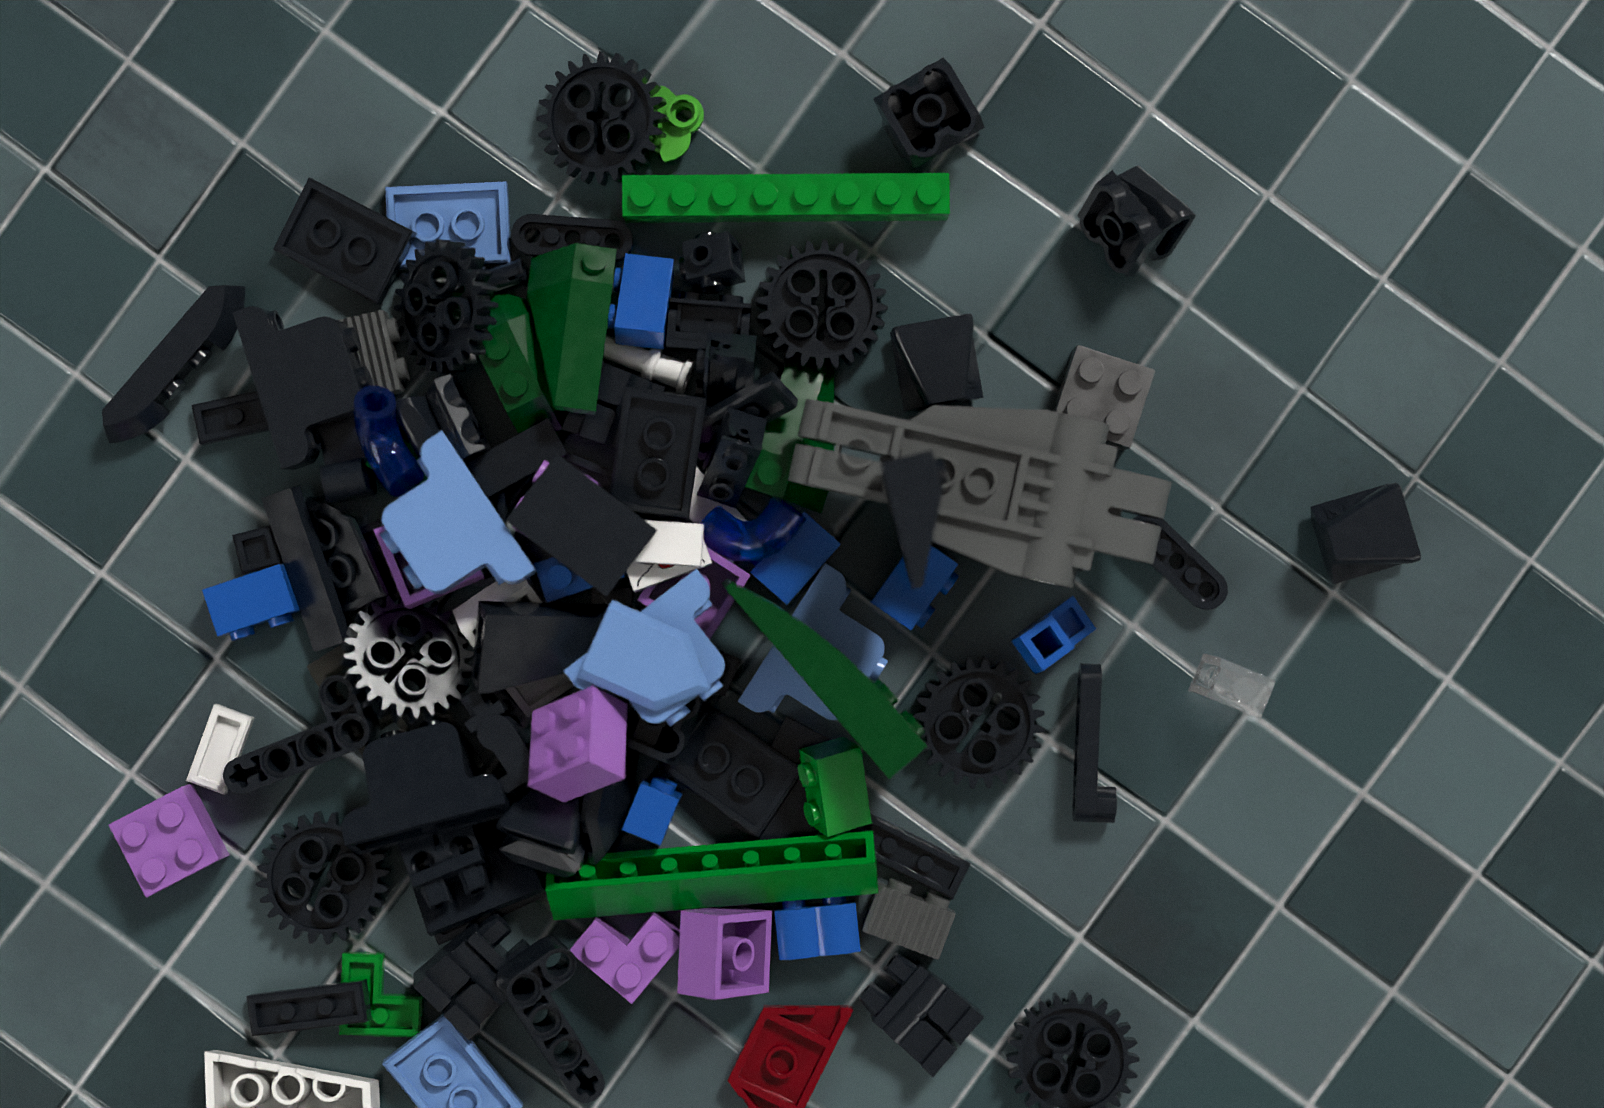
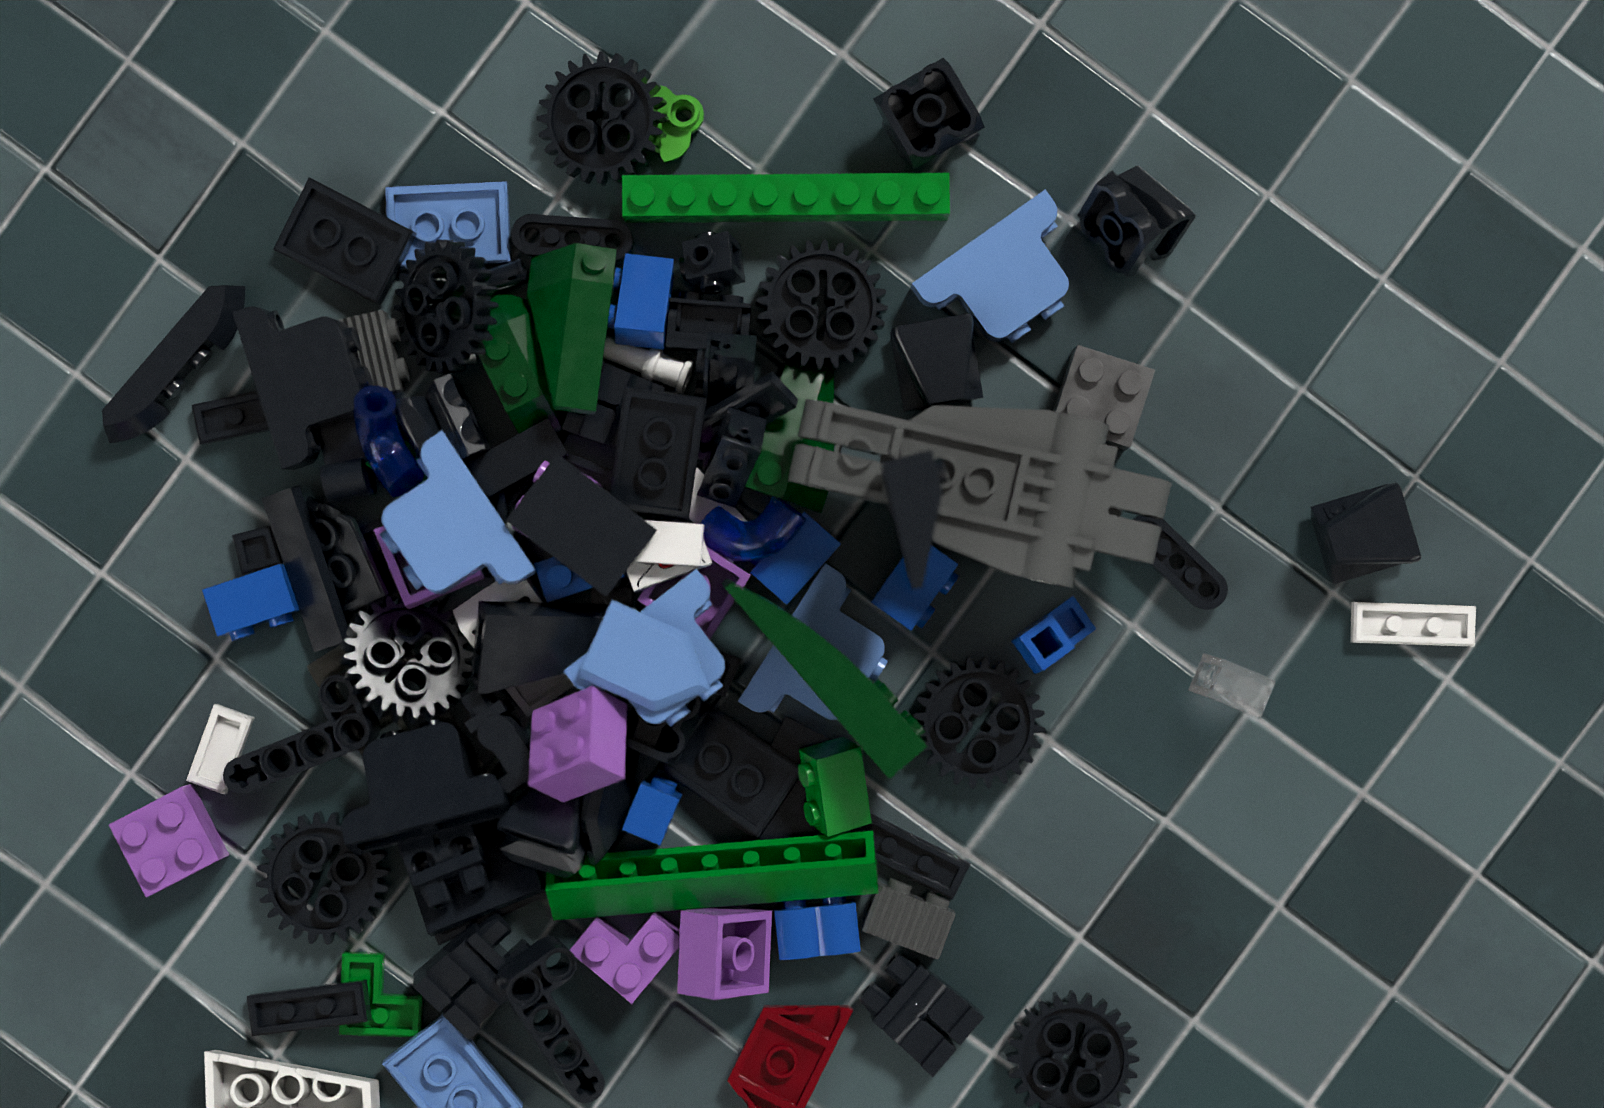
(1002, 274): none -> medium blue brick
(1090, 801): black beam -> none
(1413, 624): none -> white tile

